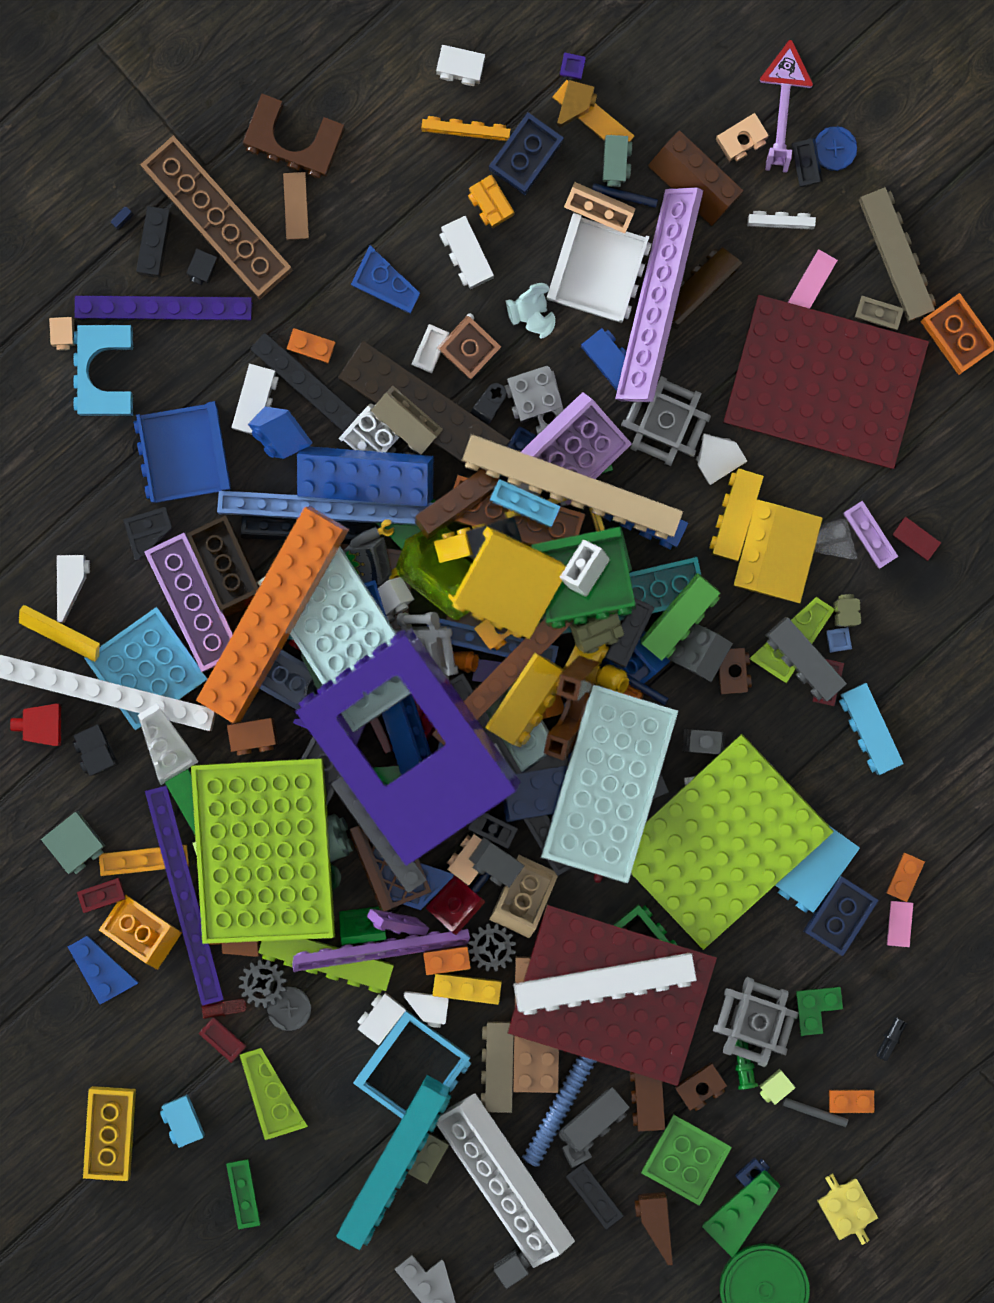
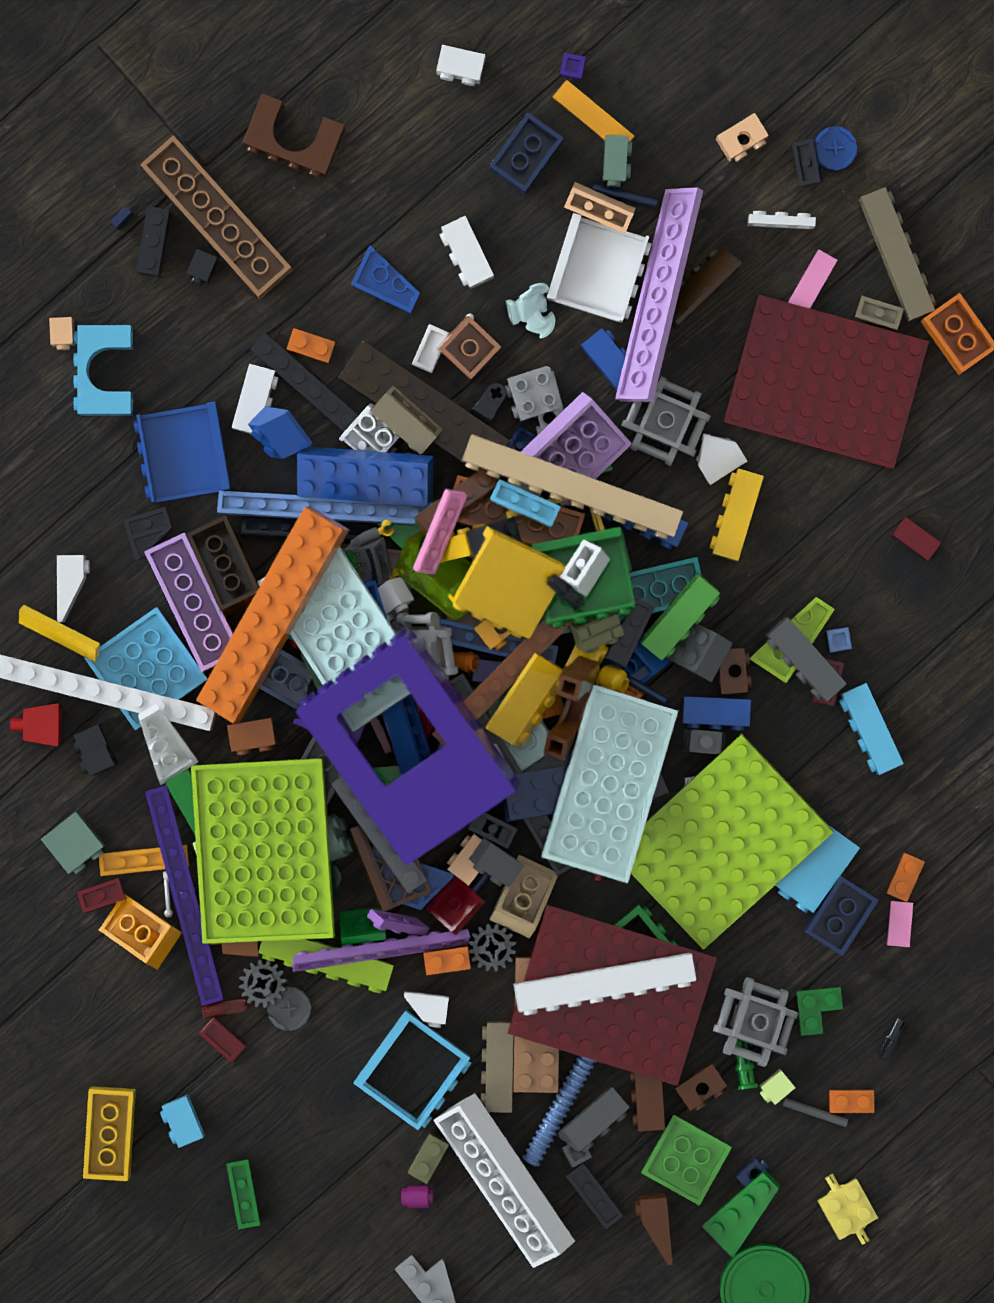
(100, 970): blue wing -> none
(163, 308): dark purple plate -> none
(168, 912): none -> white hinge
(272, 1103): lime wing -> none
(296, 206): medium nougat tile -> none
(381, 1018): white brick -> none
(391, 1167): teal brick -> none
(417, 1196): none -> magenta brick
(440, 531): none -> bright pink tile
(456, 127): light orange plate -> none
(467, 988): yellow brick -> none
(491, 201): light orange brick -> none
(512, 1268): dark grey brick -> none
(564, 592): none -> black axle
(576, 102): pearl gold slope -> none
(686, 166): reddish brown slope -> none
(716, 712): none -> blue brick
(778, 551): yellow slope -> none
(785, 71): lavender piece -> none
(836, 540): clear wing -> none
(847, 611): olive brick -> none
(870, 534): lavender plate -> none

